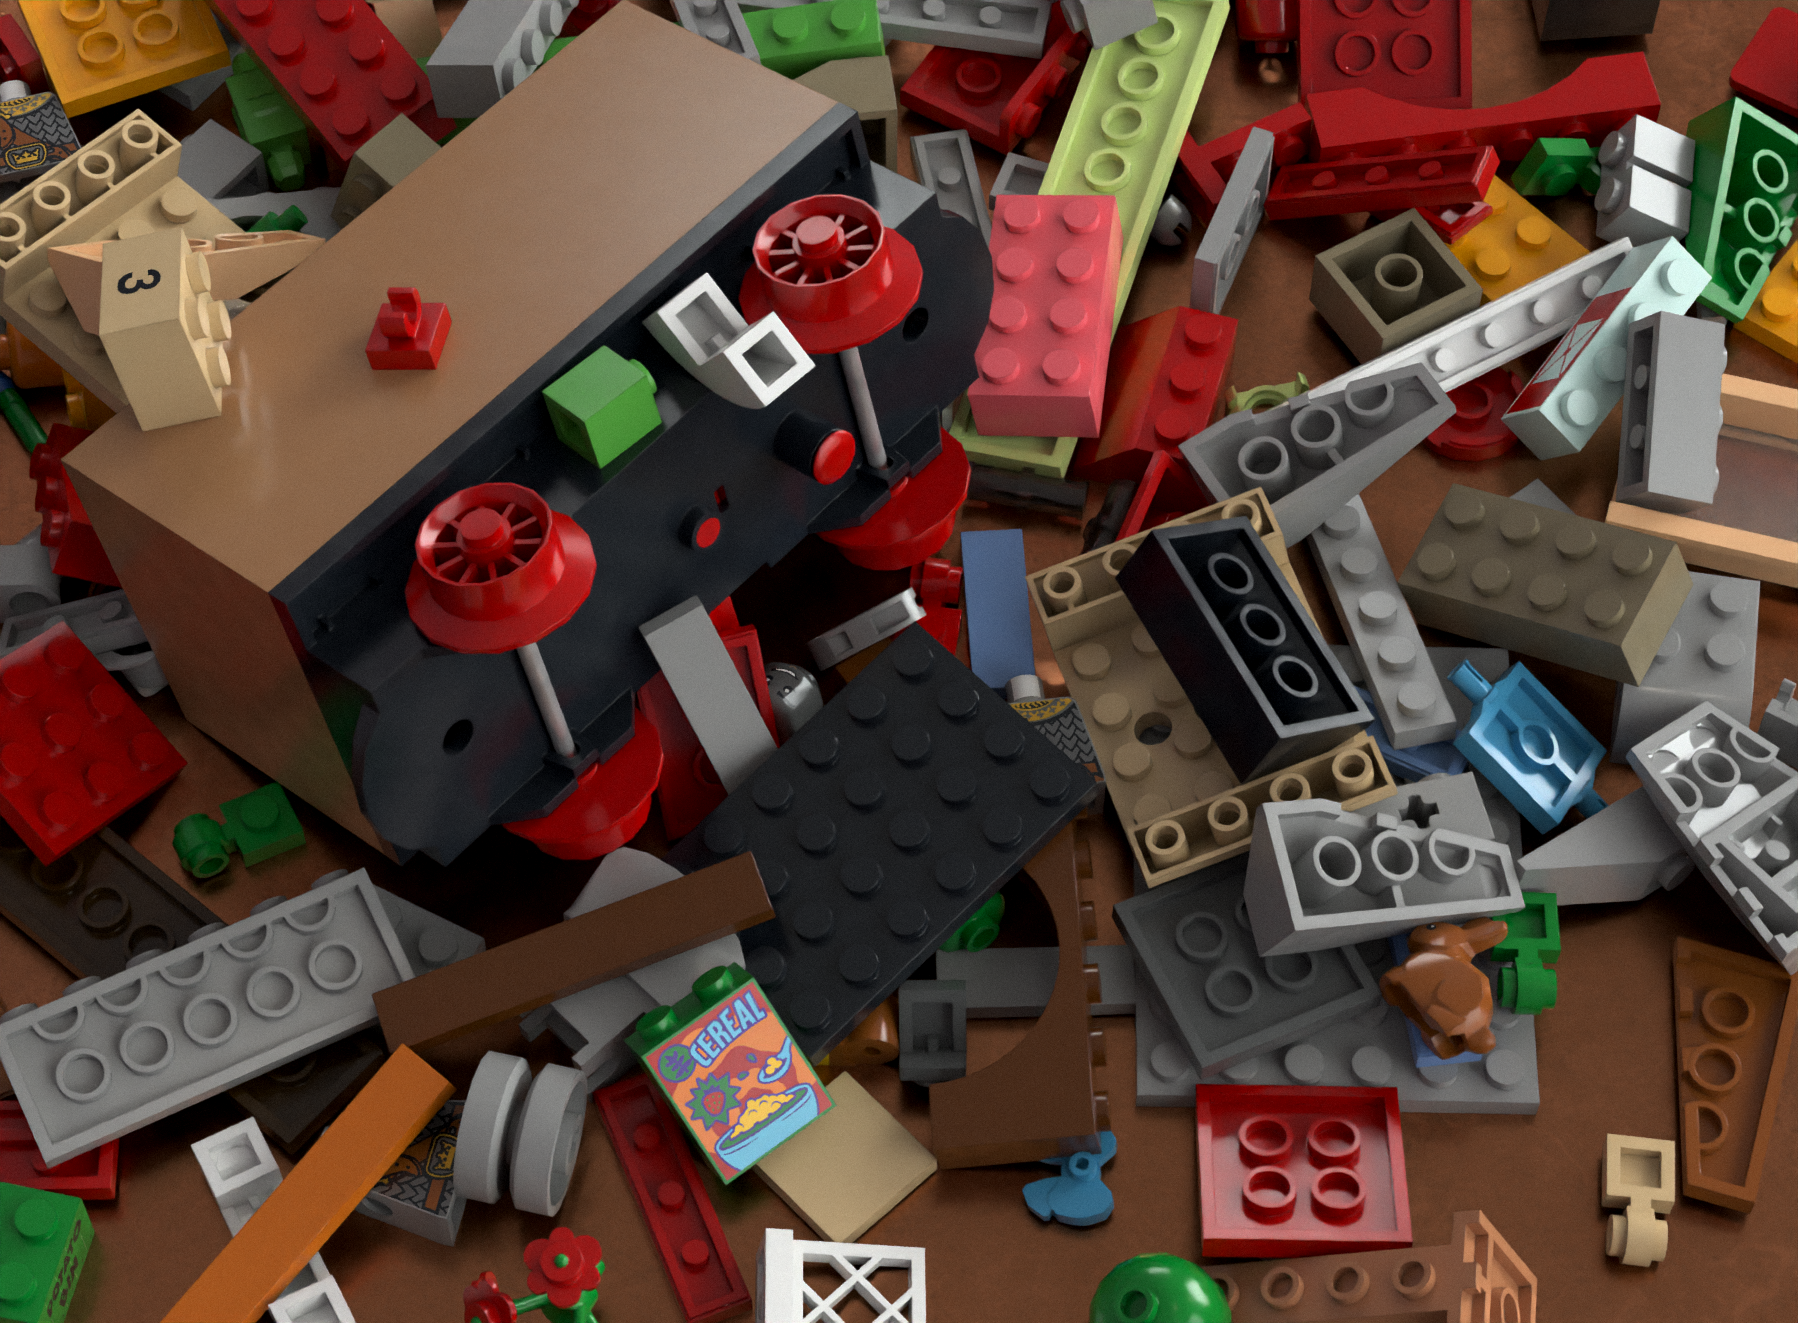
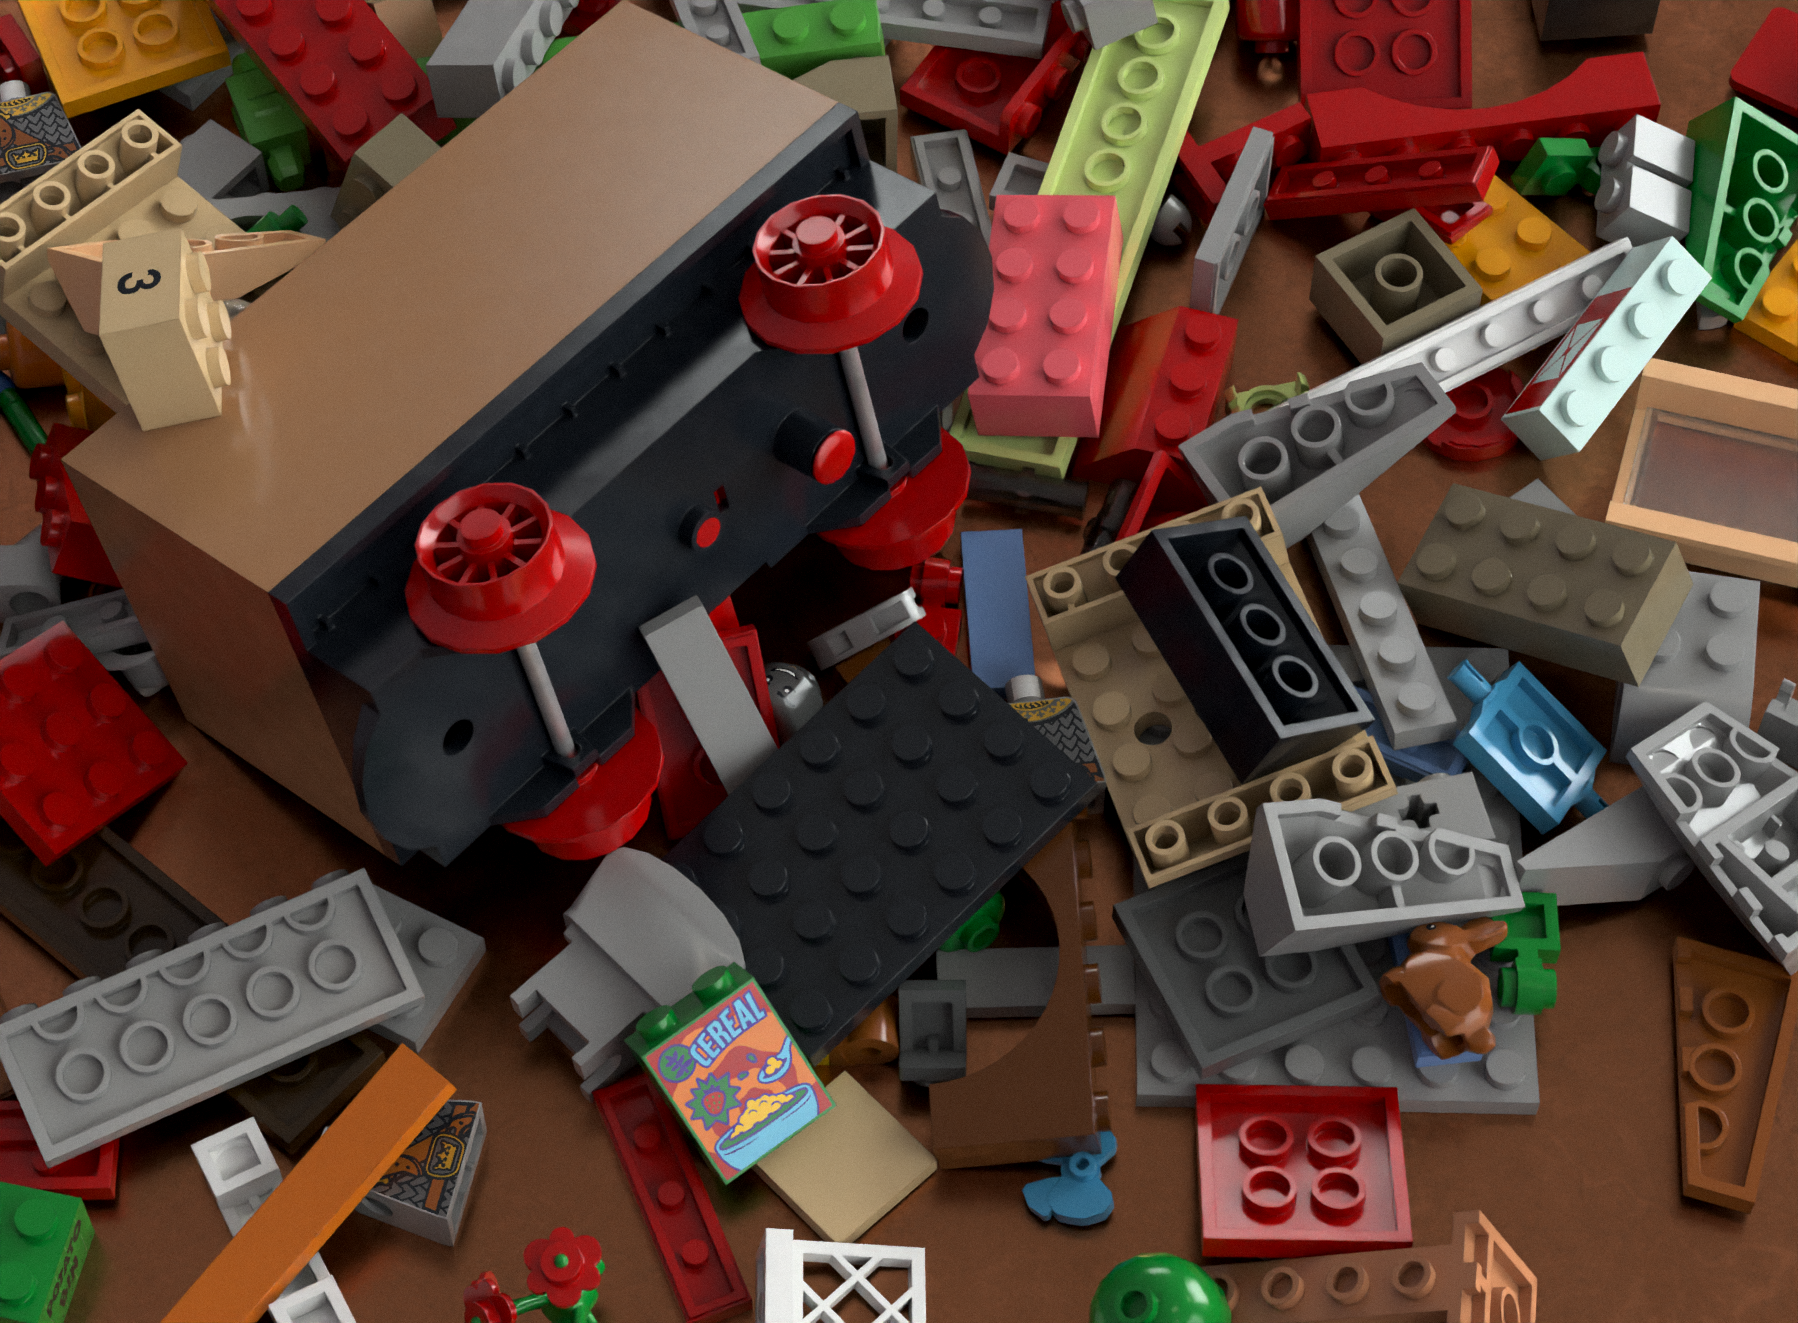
(254, 825): green plate -> none
(408, 332): red tile -> none
(520, 1133): light grey wheel -> none
(574, 955): reddish brown tile -> none
(603, 406): bright green brick -> none
(722, 351): white brick -> none
(1641, 1180): tan plate -> none
(1671, 413): light grey brick -> none

